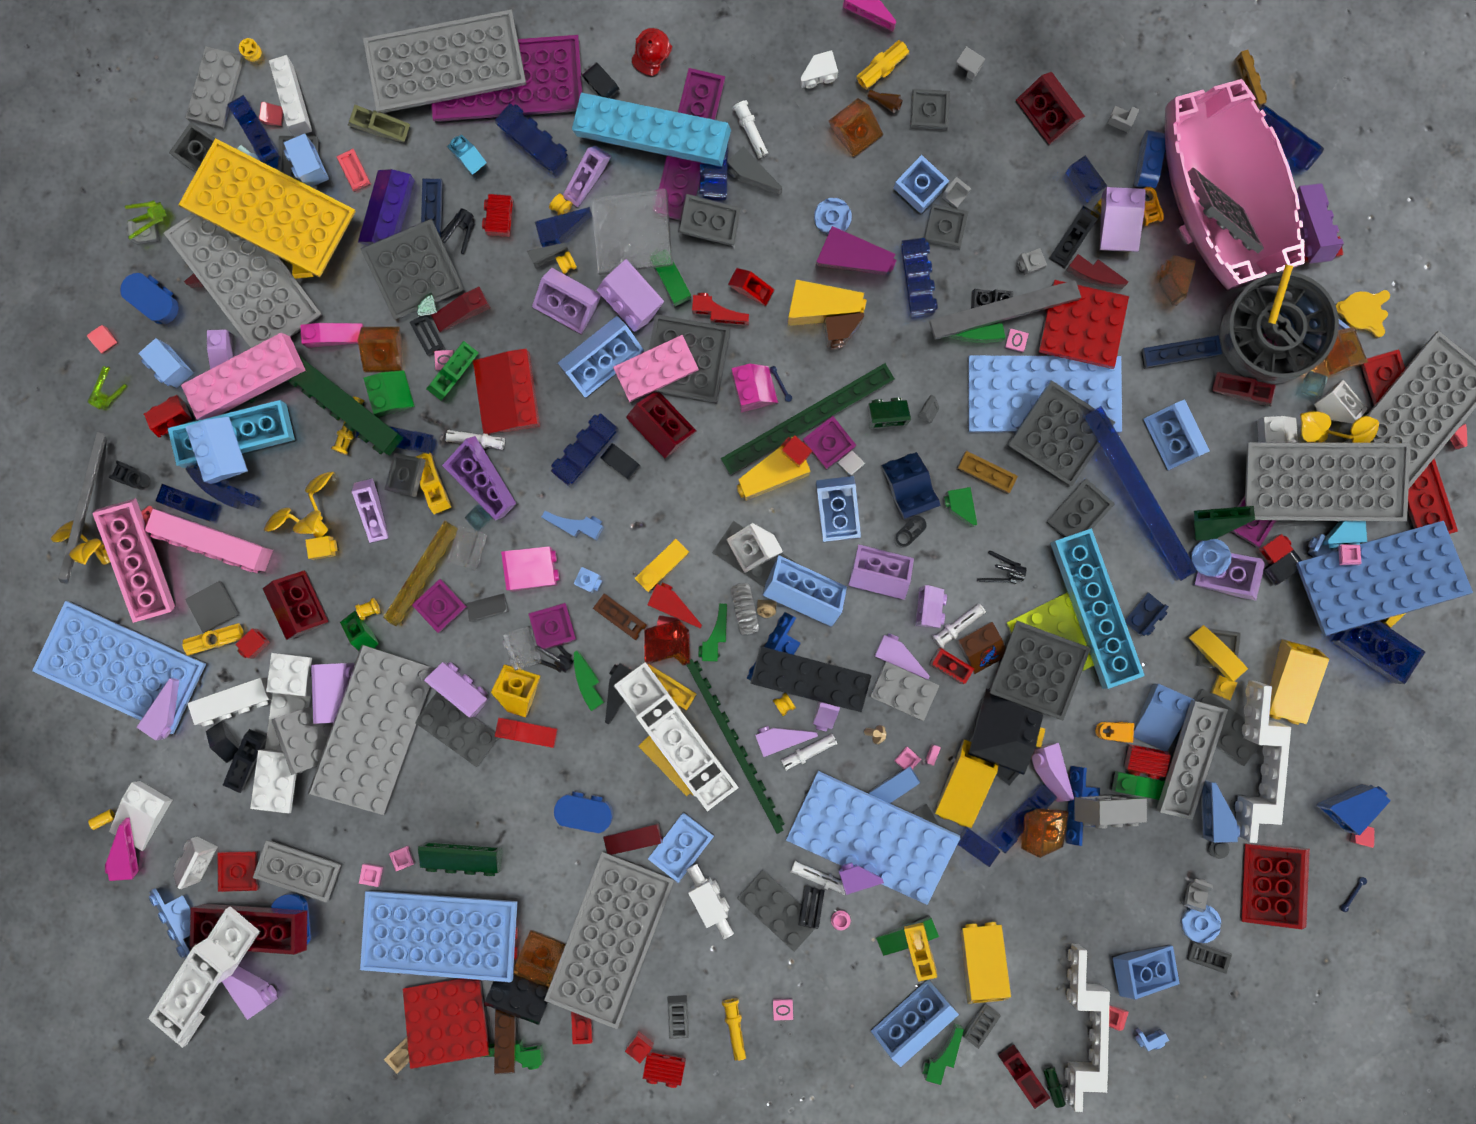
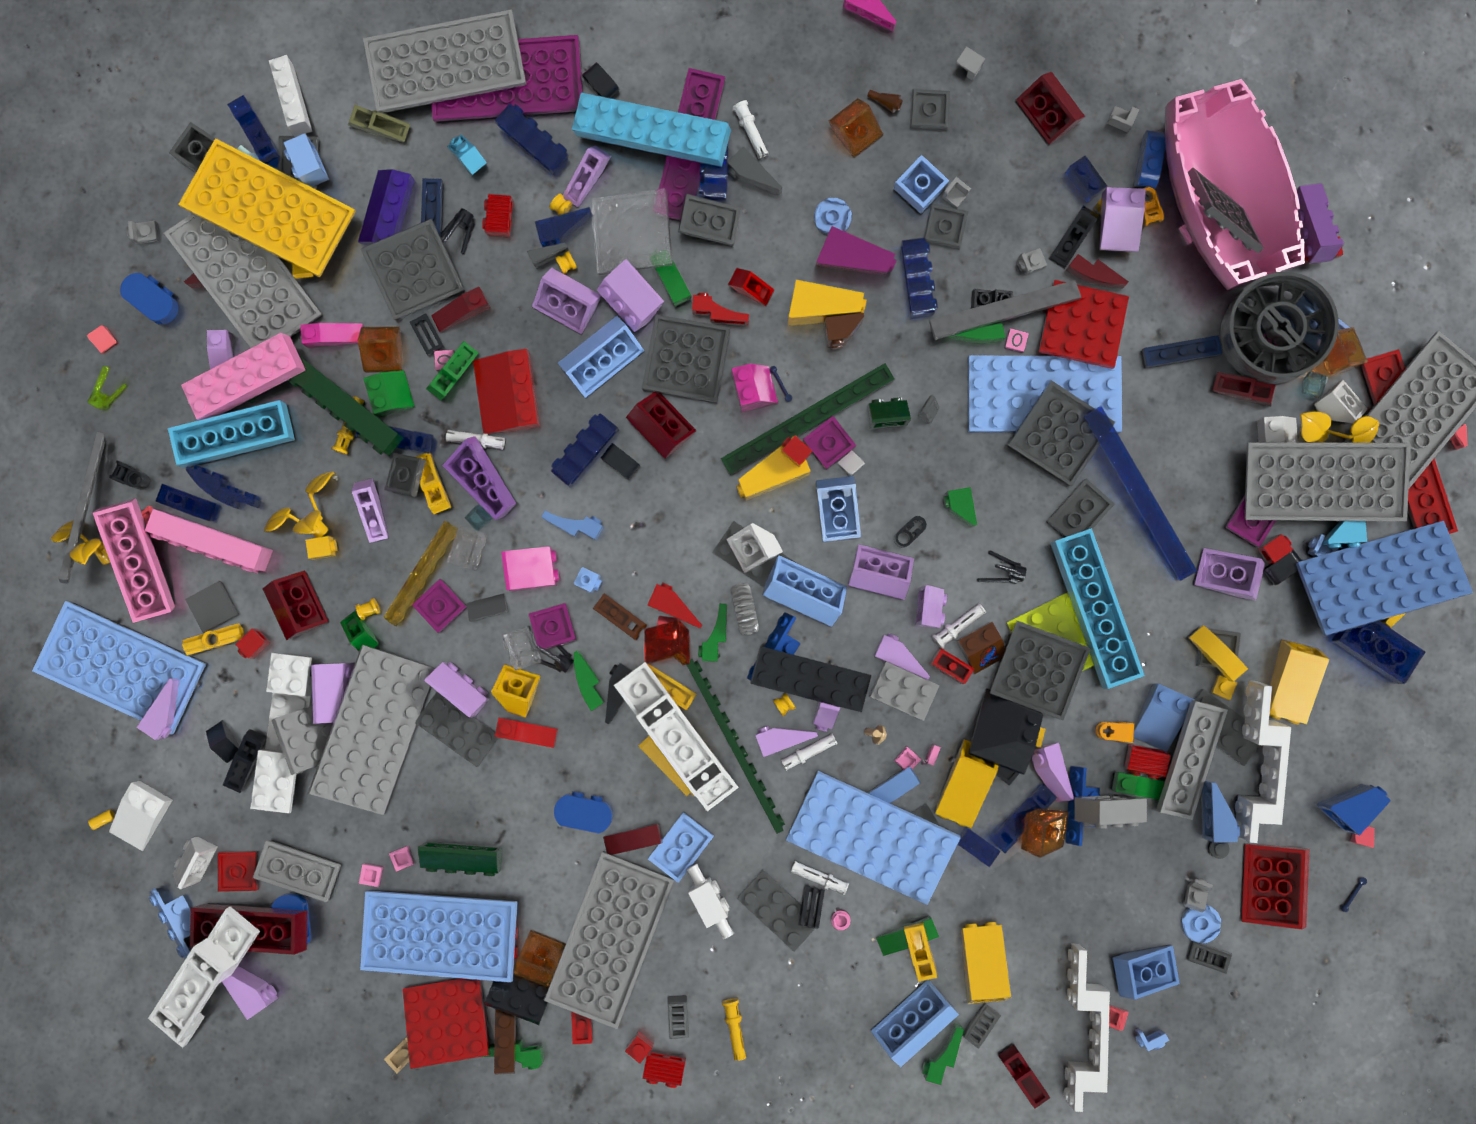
(122, 857): dark pink slope -> none
(155, 211): clear neon green plant -> none
(166, 363): light blue brick -> none
(167, 415): red brick -> none
(214, 87): light grey plate -> none
(216, 449): light blue slope -> none
(229, 701): white brick -> none
(248, 45): yellow wheel -> none
(271, 114): coral slope -> none
(353, 170): coral tile -> none
(426, 305): clear green tile -> none
(650, 56): red helmet -> none
(656, 368): bright pink plate -> none
(661, 565): yellow slope -> none
(766, 608): tan plate -> none
(783, 1009): bright pink tile -> none
(820, 69): white slope -> none
(857, 878): medium lavender slope -> none
(882, 64): yellow piece -> none
(910, 485): dark blue bracket -> none
(987, 472): pearl gold plate -> none
(1054, 1087): dark green axle -> none
(1146, 614): dark blue bracket -> none
(1176, 278): clear orange slope -> none
(1176, 434): light blue slope -> none
(1211, 557): light blue tile -> none
(1218, 522): dark green slope -> none
(1251, 77): pearl gold plate -> none
(1280, 294): yellow bar -> none
(1294, 142): clear blue brick -> none
(1349, 554): bright pink tile -> none
(1364, 311): yellow tile -> none

